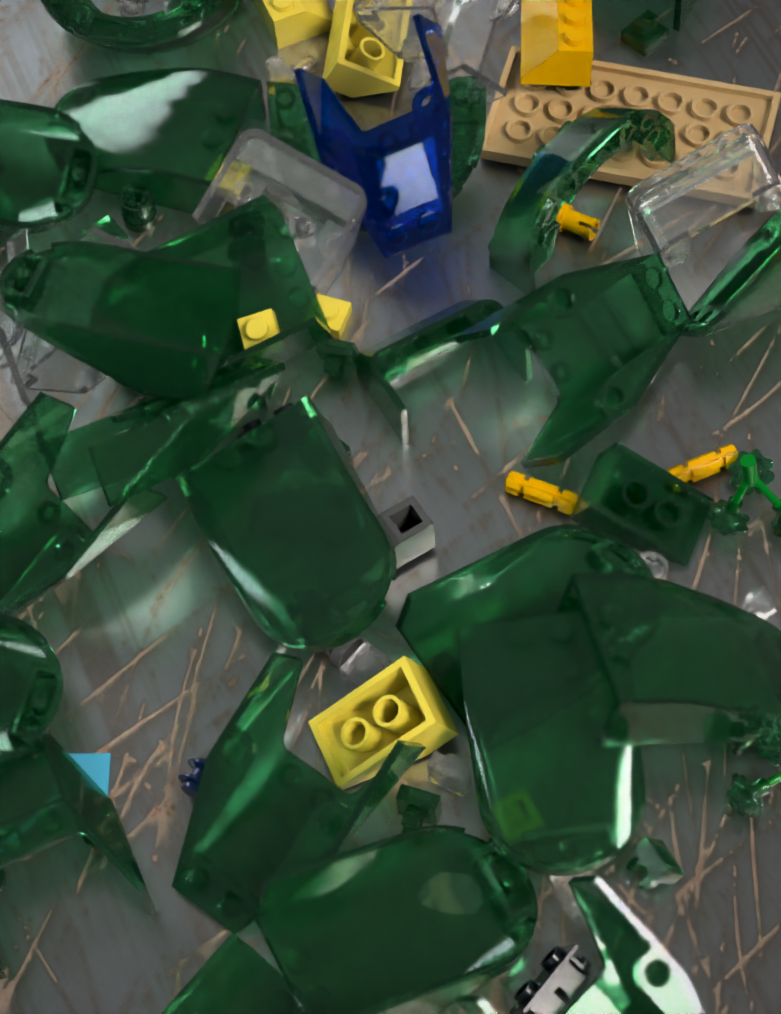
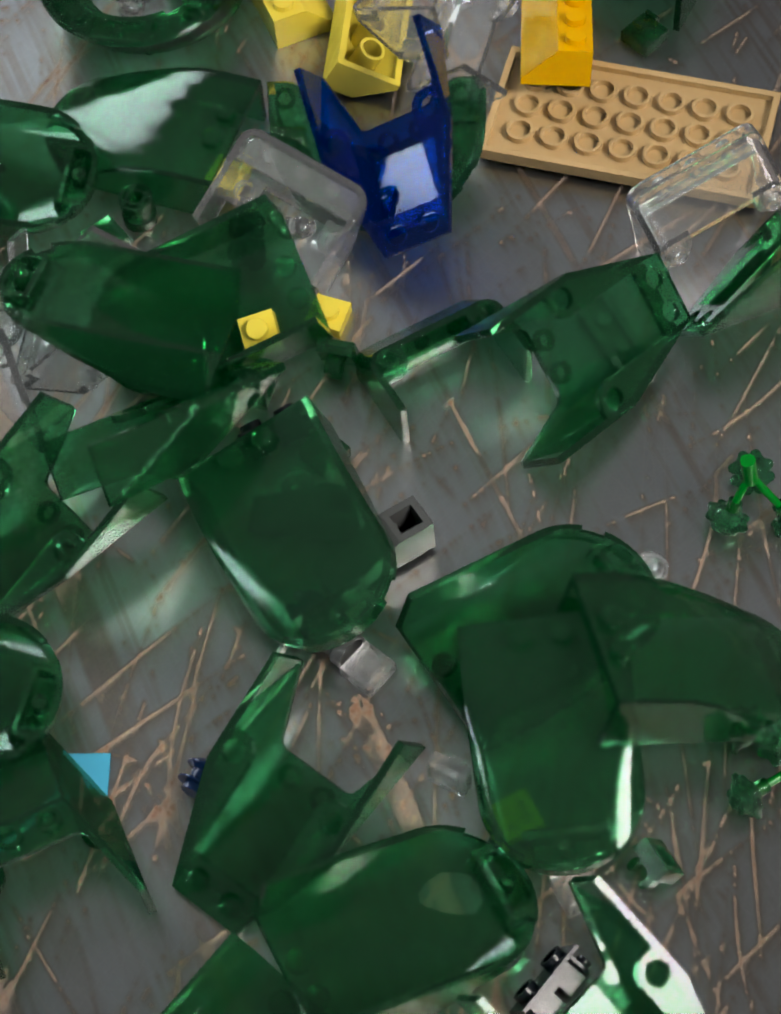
(285, 72): clear arm -> none
(370, 720): light yellow slope -> none
(417, 807): clear green tile -> none
(541, 492): yellow axle -> none
(558, 171): clear green windscreen -> none
(576, 222): yellow pin -> none
(641, 505): clear green slope -> none
(705, 464): yellow axle -> none
(762, 602): clear hinge -> none

